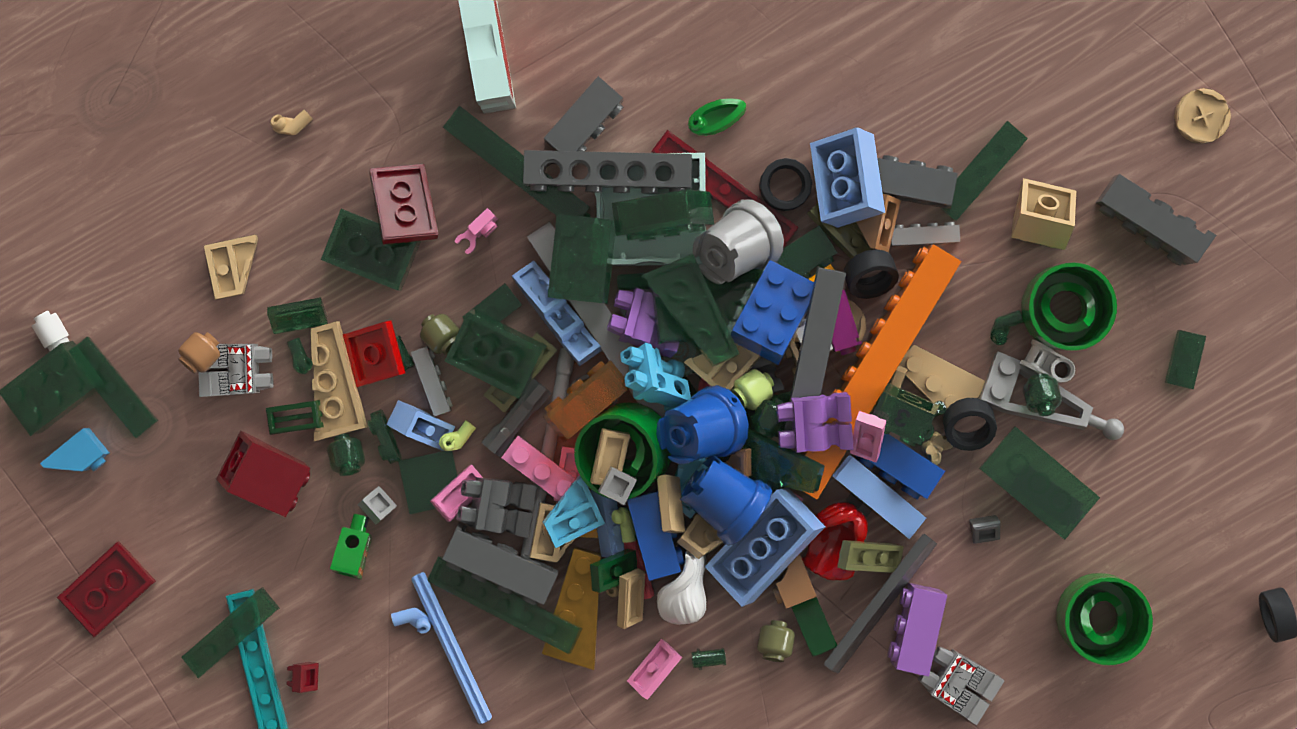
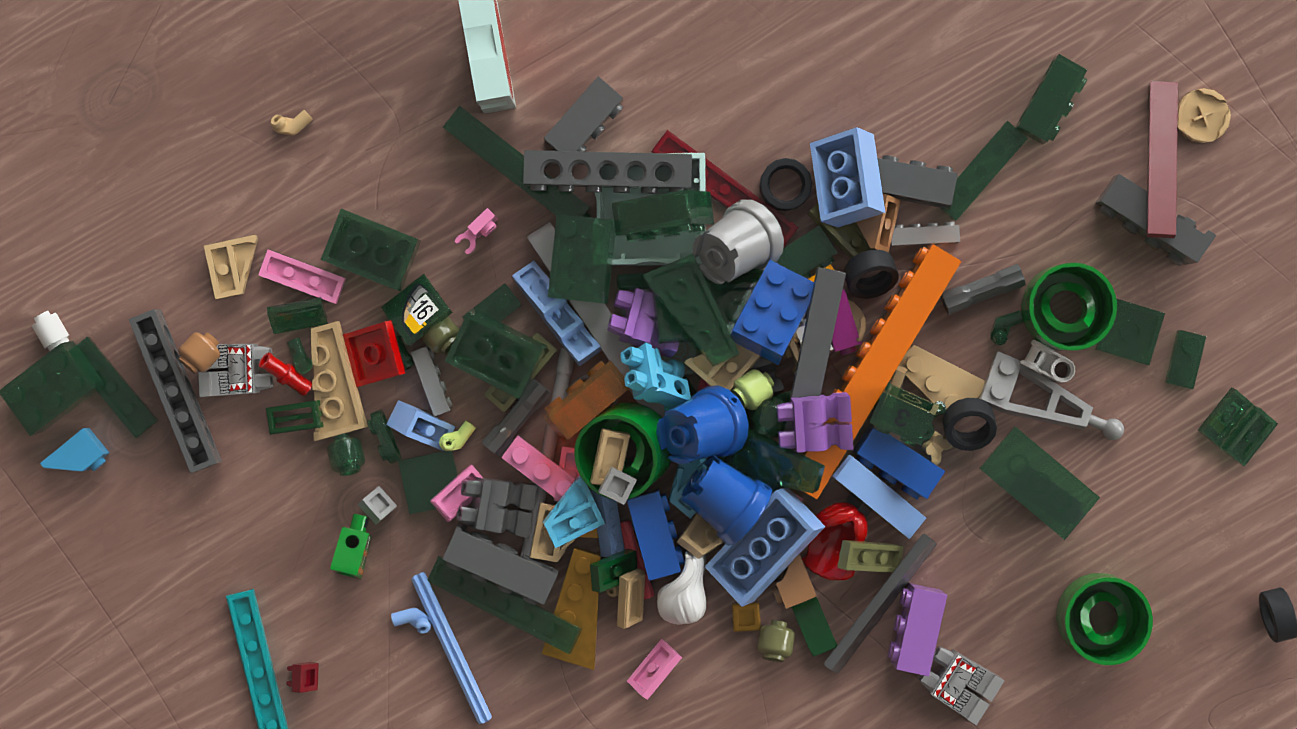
(106, 589): dark red tile -> none
(175, 390): none -> dark grey brick
(230, 632): clear green tile -> none
(263, 474): dark red slope -> none
(285, 374): none -> red pin
(302, 276): none -> bright pink plate
(403, 204): tile -> none
(416, 309): none -> slope
(627, 528): yellowish green arm -> none
(670, 504): tan tile -> none
(708, 658): clear green pin -> none
(716, 116): green arm -> none
(741, 461): medium nougat tile -> none
(746, 617): none -> pearl gold tile
(868, 436): bright pink plate -> none
(982, 289): none -> dark grey axle
(985, 529): dark grey slope -> none
(1042, 394): clear green head -> none
(1044, 214): tan slope -> none
(1052, 99): none -> clear green brick
(1133, 333): none -> clear green tile
(1162, 159): none -> tile
(1237, 426): none -> clear green slope

